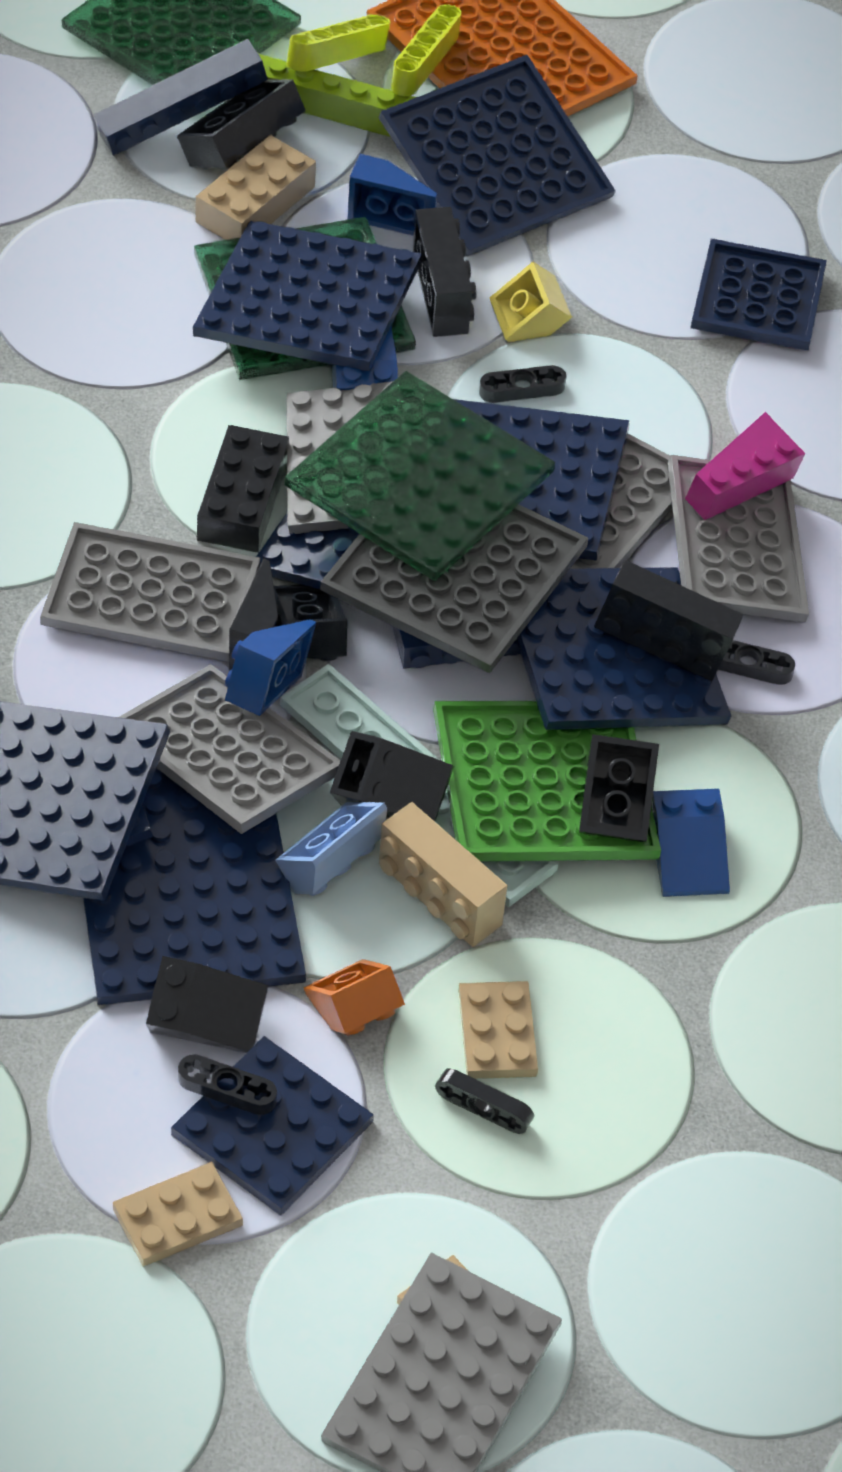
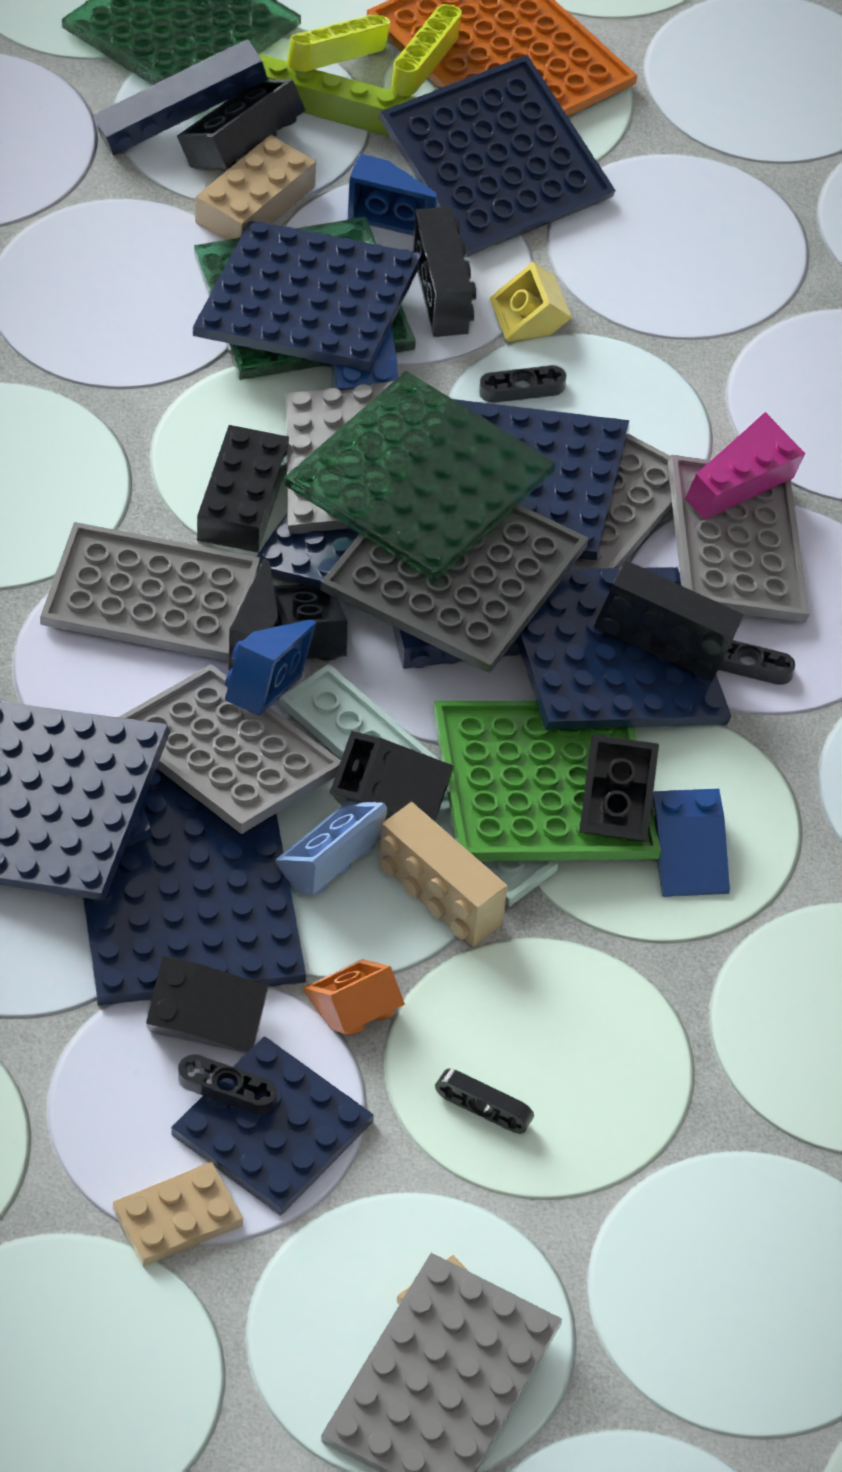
(498, 1030): tan plate -> none
(759, 294): dark blue plate -> none

